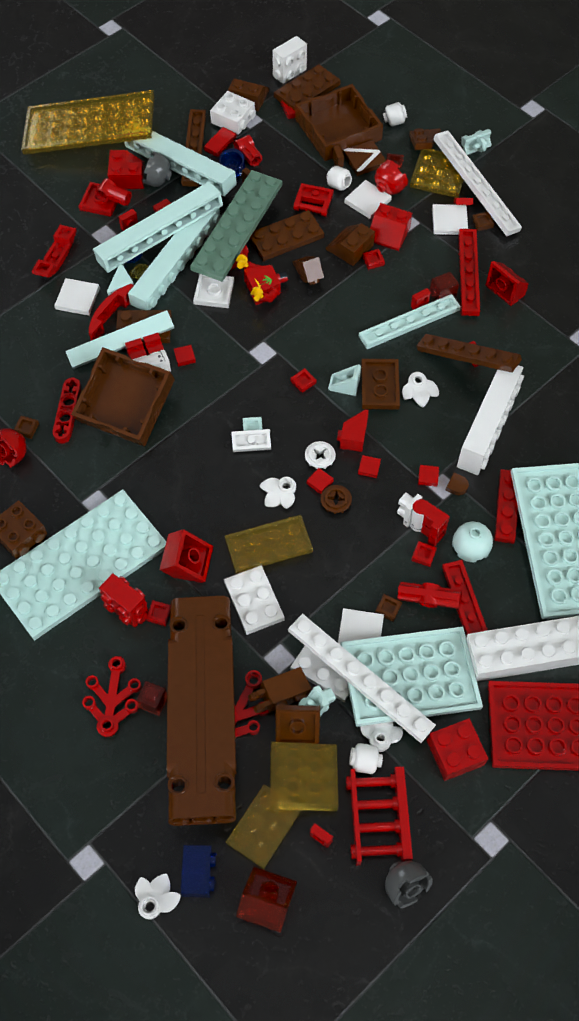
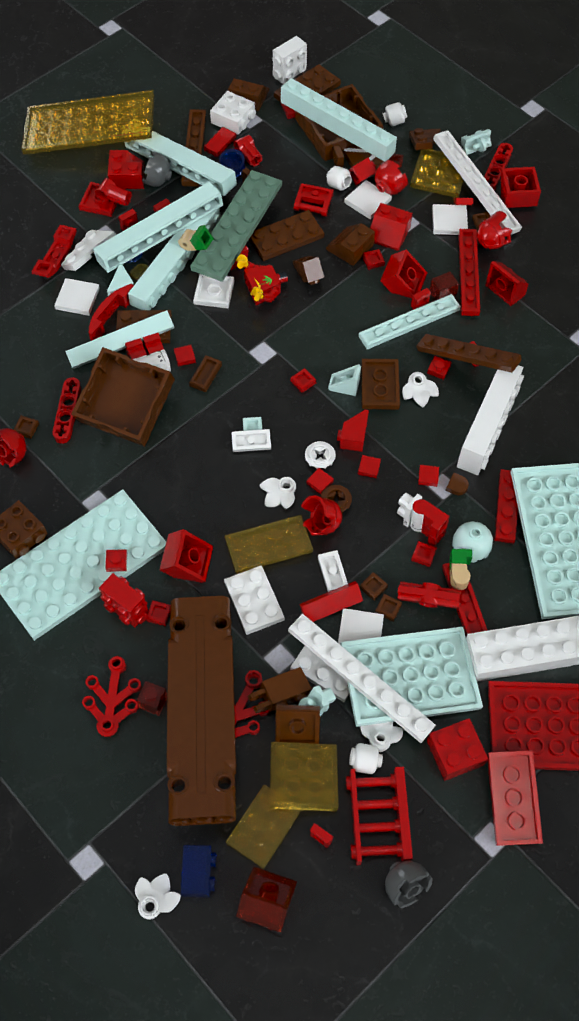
(84, 249): none -> white wing
(116, 560): none -> red plate
(195, 239): none -> green leg
(205, 373): none -> reddish brown tile
(324, 515): none -> red helmet
(332, 570): none -> white plate
(332, 601): none -> red tile
(338, 119): none -> light aqua brick
(362, 171): none -> red brick
(373, 586): none -> reddish brown tile
(403, 274): none -> red slope
(439, 367): none -> red plate
(458, 568): none -> leg
(491, 234): none -> red helmet
(494, 166): none -> red beam
(514, 798): none -> red plate
(520, 187): none -> red slope

